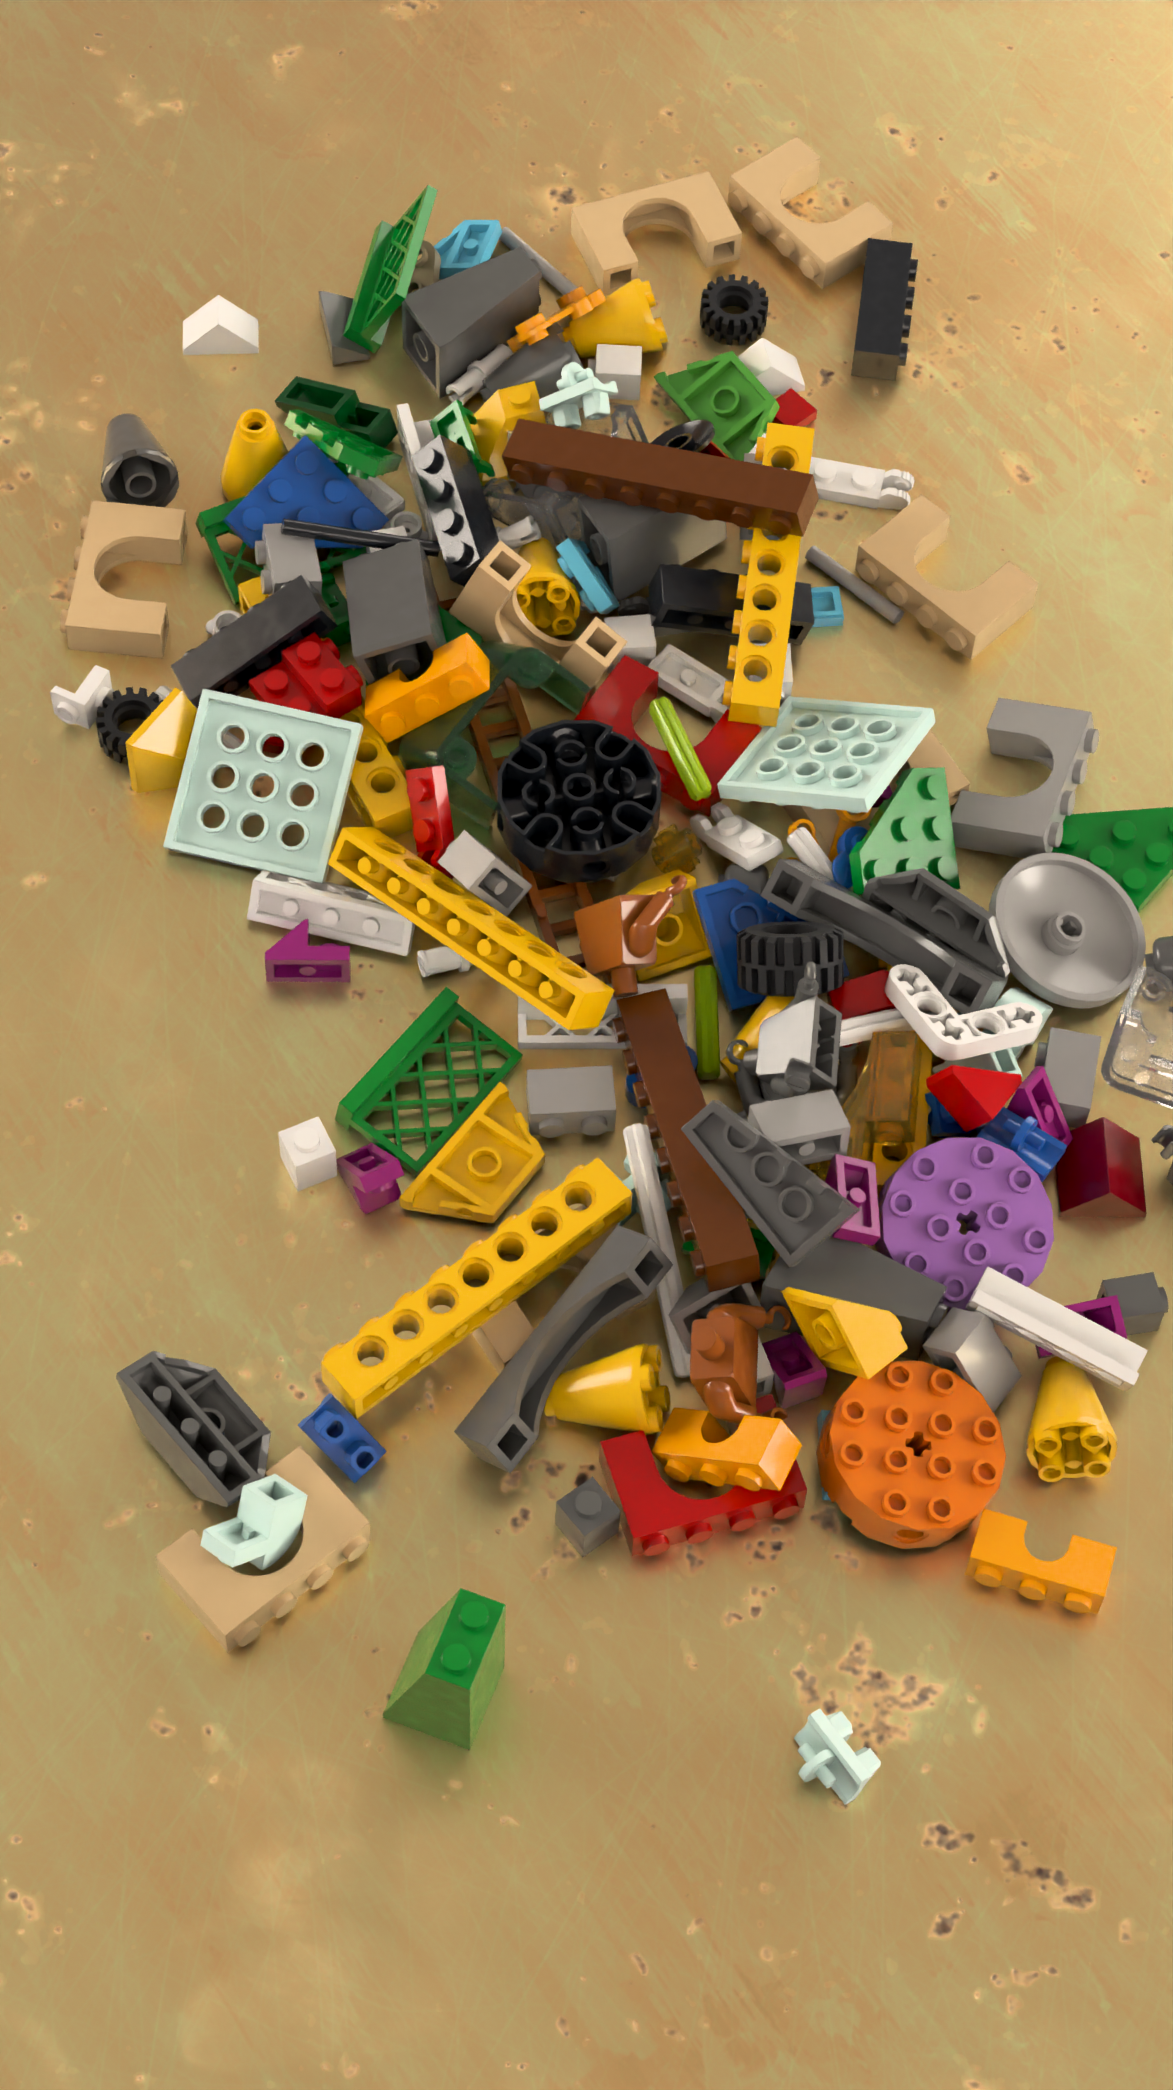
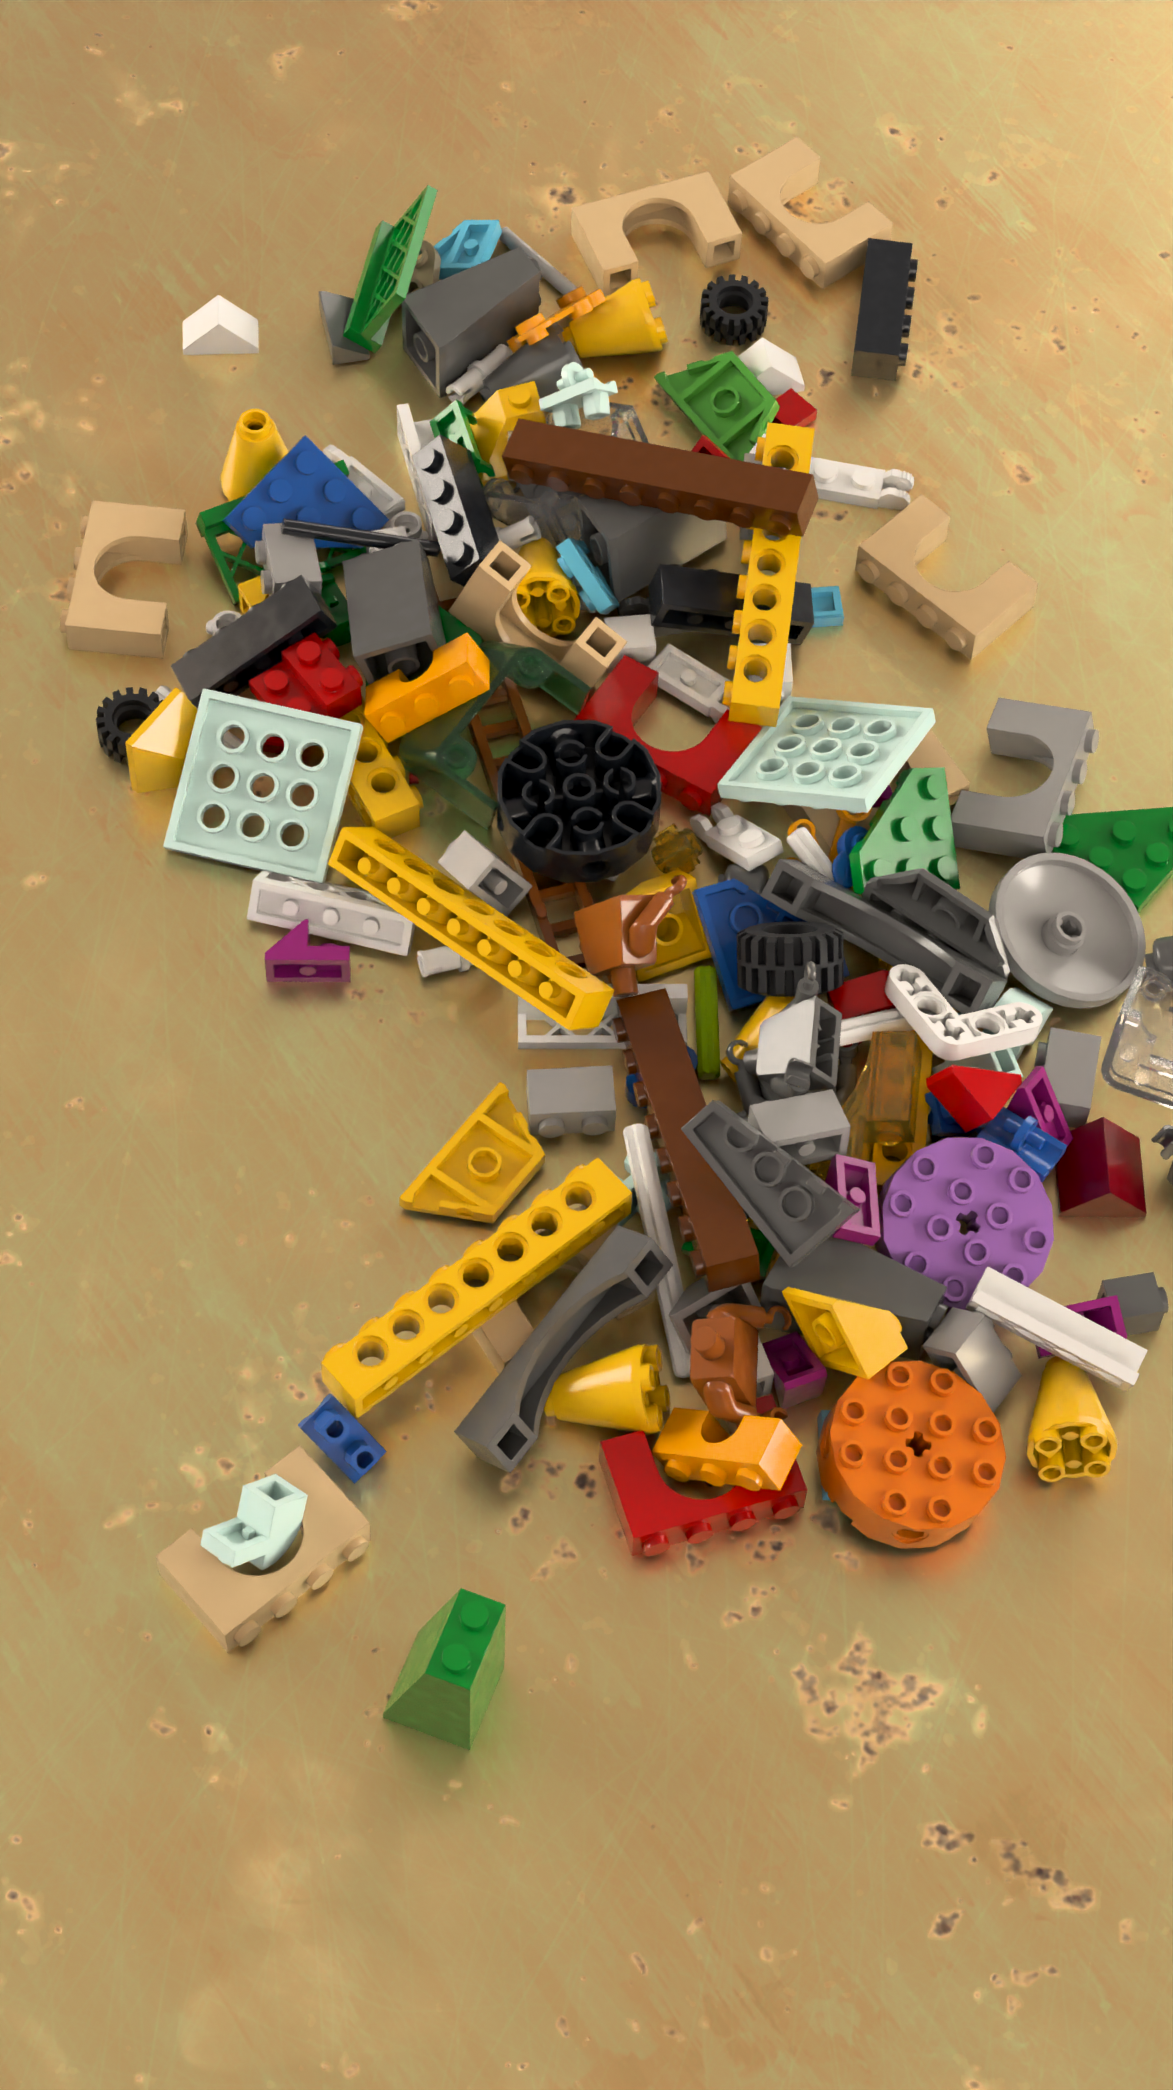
(83, 705): white bracket -> none
(136, 465): dark grey cone -> none
(197, 1425): dark grey wedge -> none
(308, 1153): white brick -> none
(339, 407): dark green slope -> none
(359, 454): green plate -> none
(371, 1176): magenta slope -> none
(395, 1068): green fence -> none
(430, 814): red hinge -> none
(587, 1516): dark grey brick -> none
(621, 365): white brick -> none
(680, 748): lime axle -> none
(688, 436): black dish -> none
(831, 1758): light aqua hips -> none
(854, 584): light grey bar -> none
(1074, 1580): light orange arch -> none

